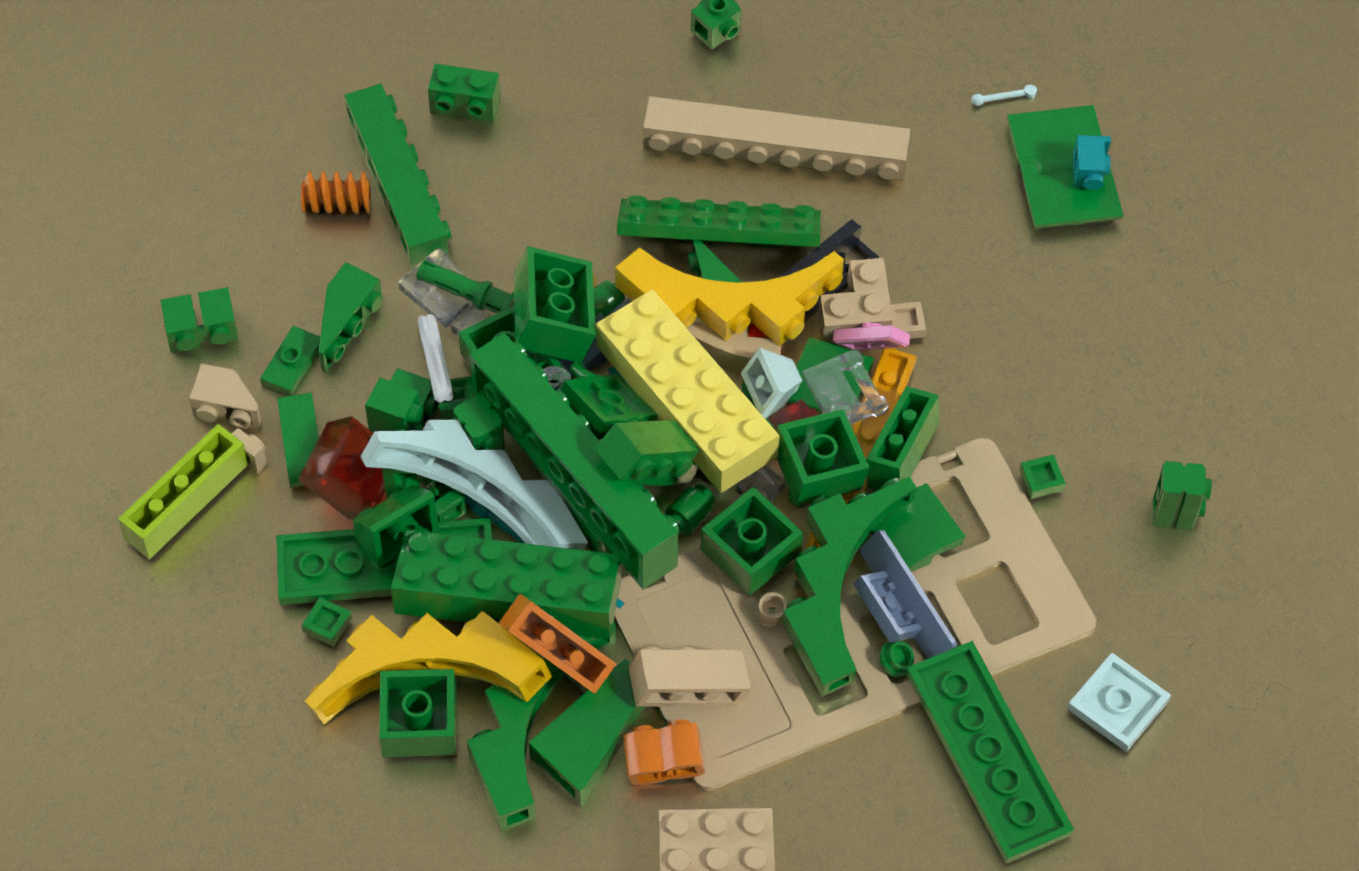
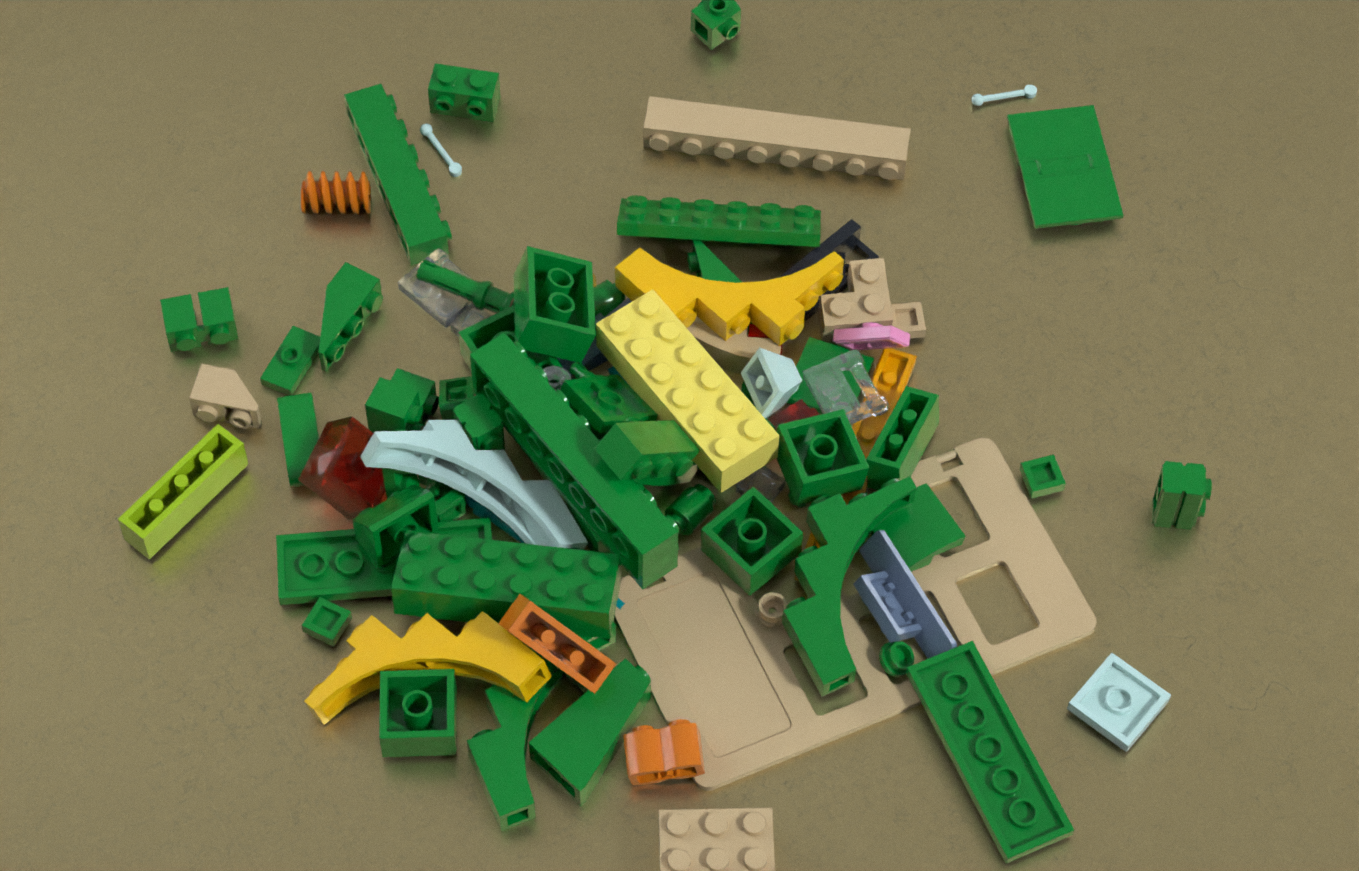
(254, 450): tan plate -> none
(435, 358): white axle -> none
(455, 168): none -> light aqua hinge
(689, 677): tan brick -> none
(1091, 161): teal brick -> none

